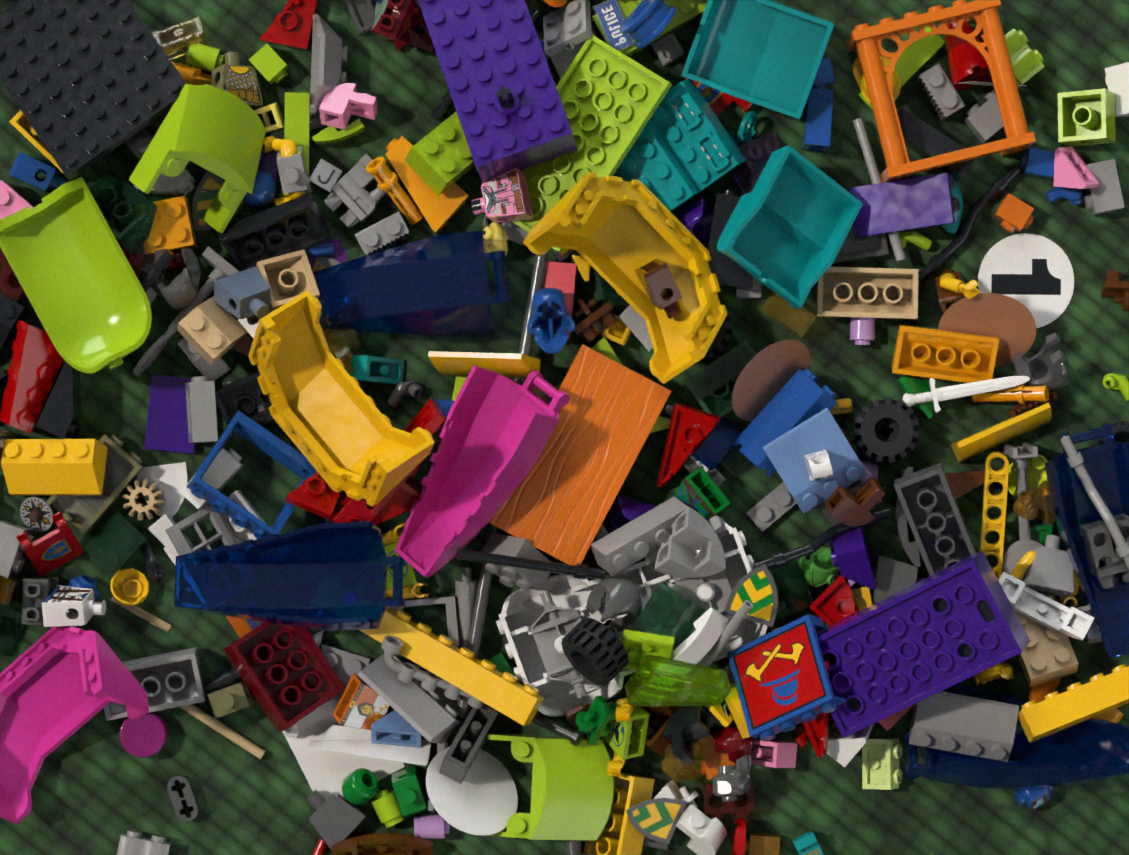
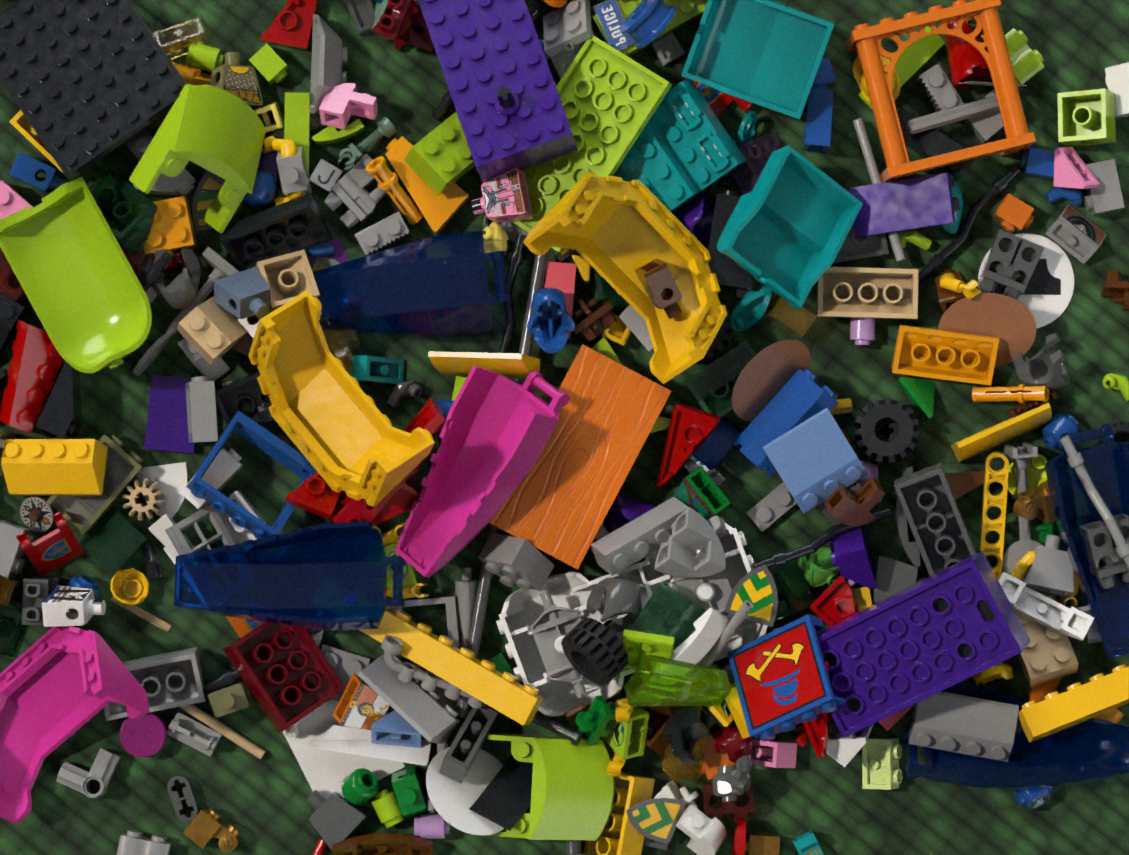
(80, 779): none -> light grey piece
(194, 734): none -> light grey hinge
(209, 826): none -> pearl gold brick
(354, 153): none -> sand green bar
(506, 795): none -> black sticker
(515, 259): none -> black bar
(579, 571): black bar -> none
(750, 308): none -> teal arm
(818, 465): white leg -> none
(952, 115): none -> light grey axle
(962, 390): white sword -> none
(1010, 274): none -> dark grey hips
(1059, 424): none -> blue head
(1076, 234): none -> light grey panel

